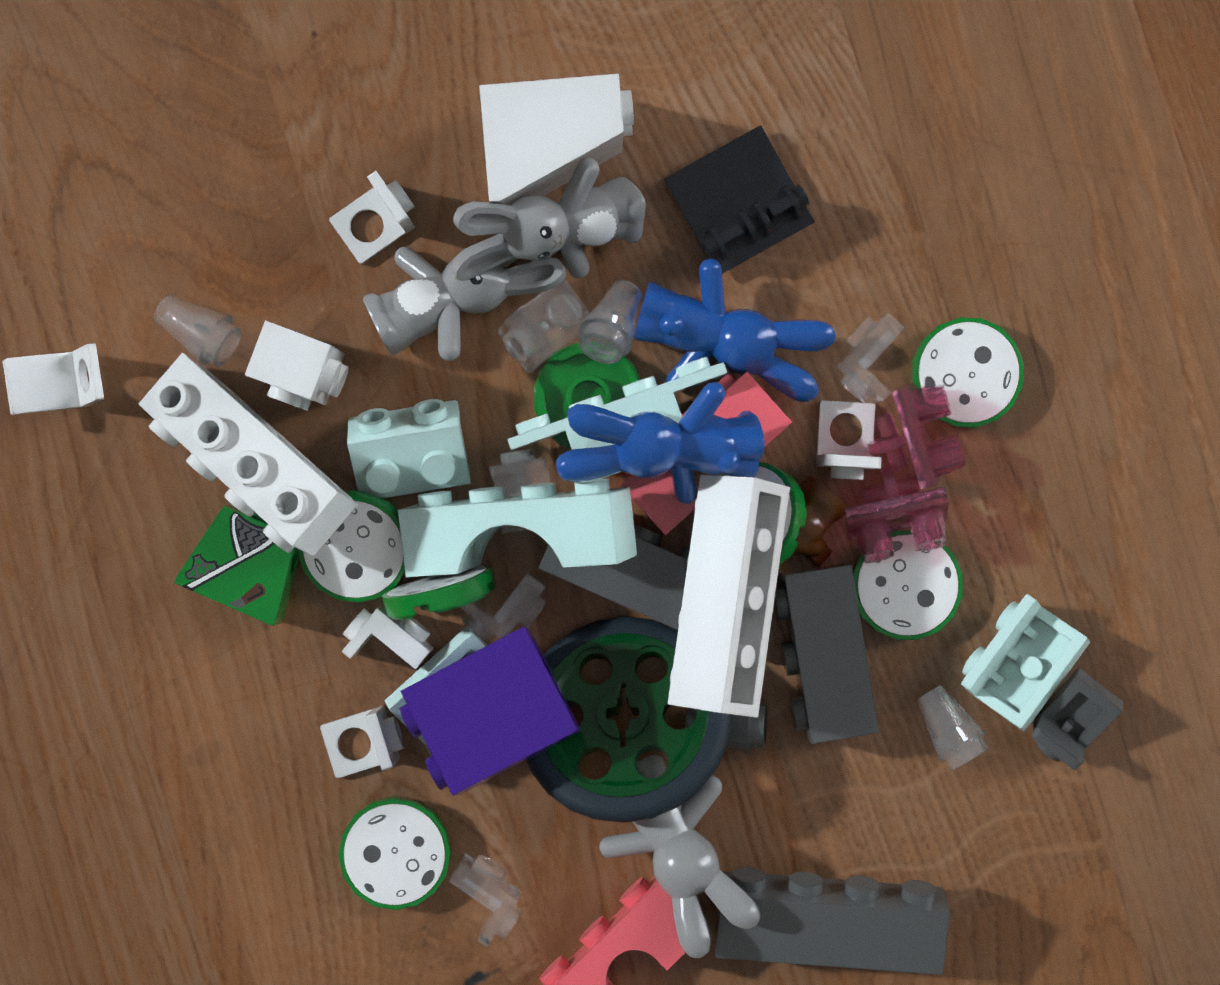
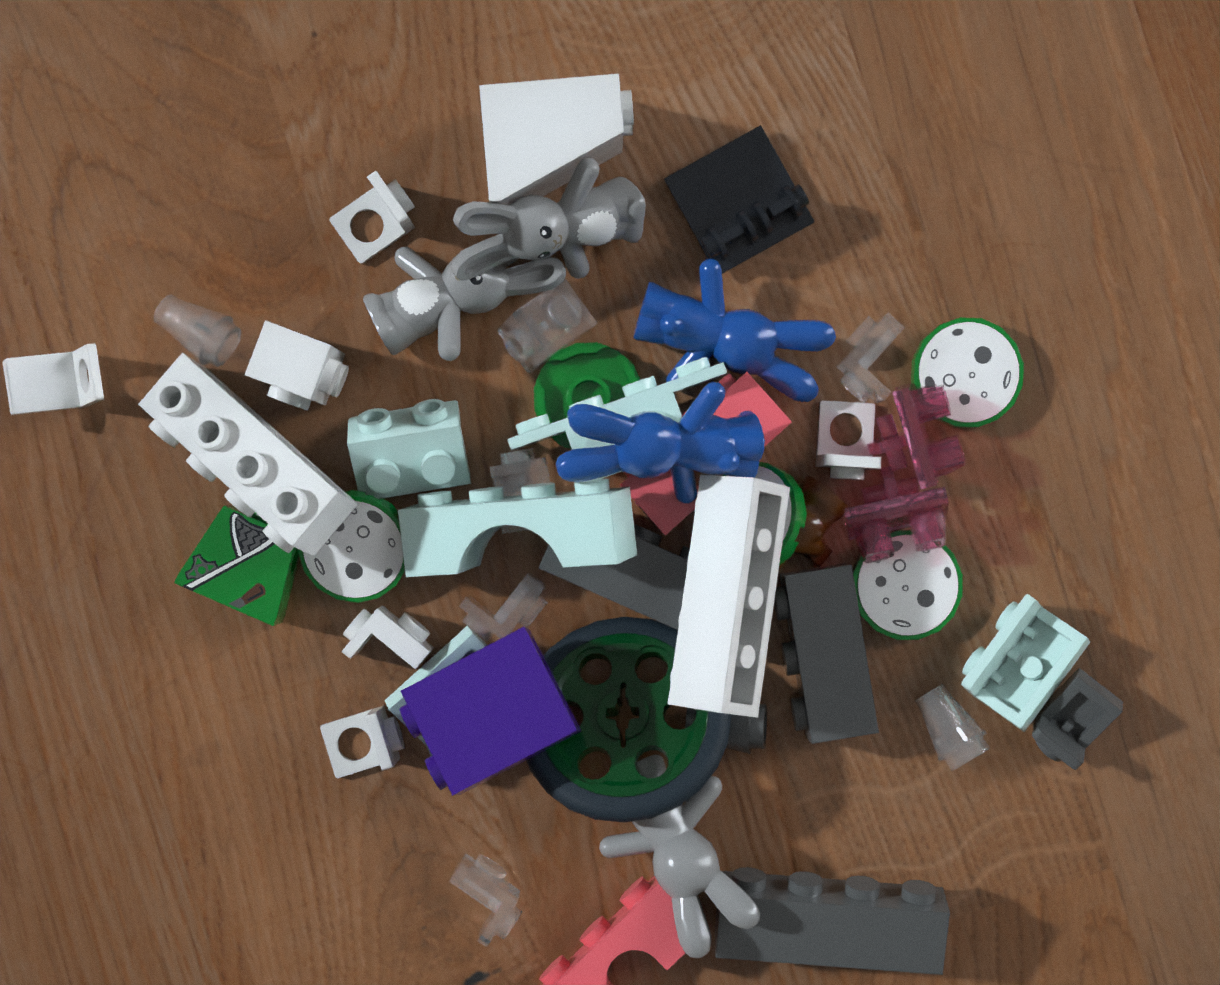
(395, 853): white tile -> none
(439, 592): green tile -> none
(611, 325): clear cone -> none

